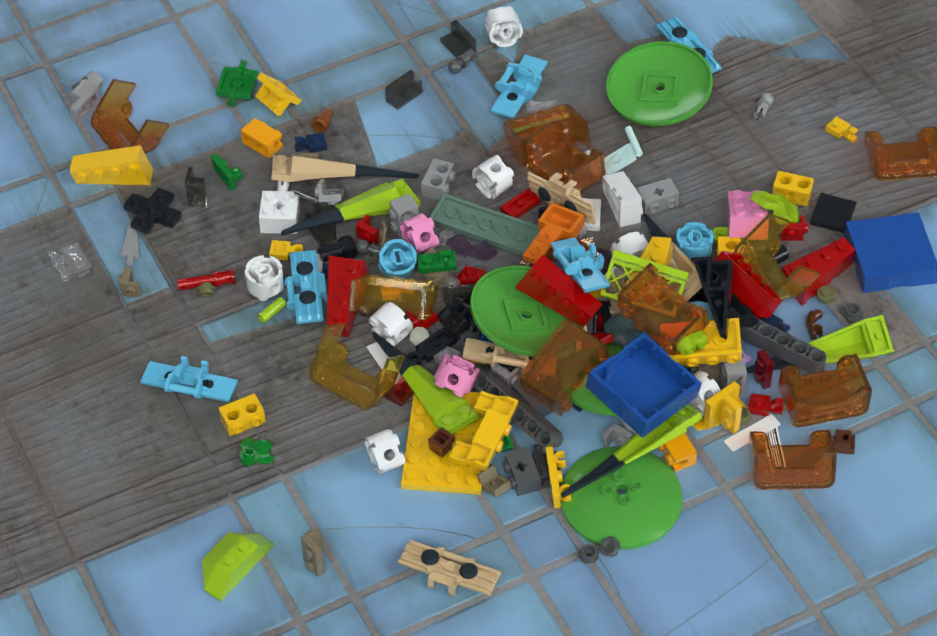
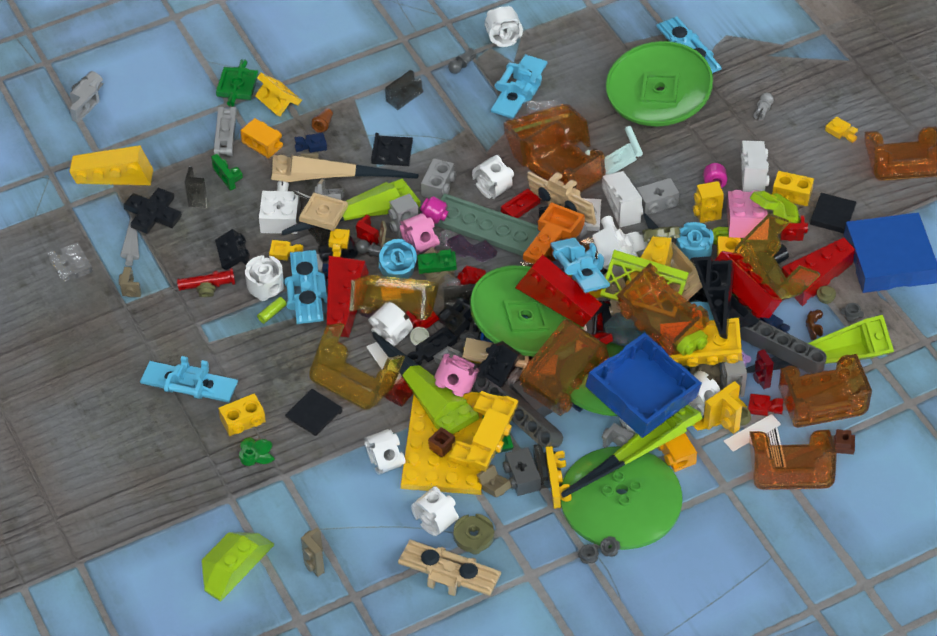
(112, 120): clear orange windscreen -> none
(225, 131): none -> light grey plate
(232, 249): none -> black bracket
(313, 412): none -> black piece
(323, 211): none -> tan tile
(339, 239): none -> yellow plate
(391, 150): none -> black piece
(435, 209): none -> dark pink head
(435, 511): none -> white brick
(458, 40): clear smoke panel -> none
(471, 543): none -> olive plate
(499, 363): none -> black bracket
(612, 239): none -> white brick
(669, 232): none -> olive plate
(708, 202): none -> yellow brick
(715, 172): none -> dark pink head
(754, 166): none -> white wedge

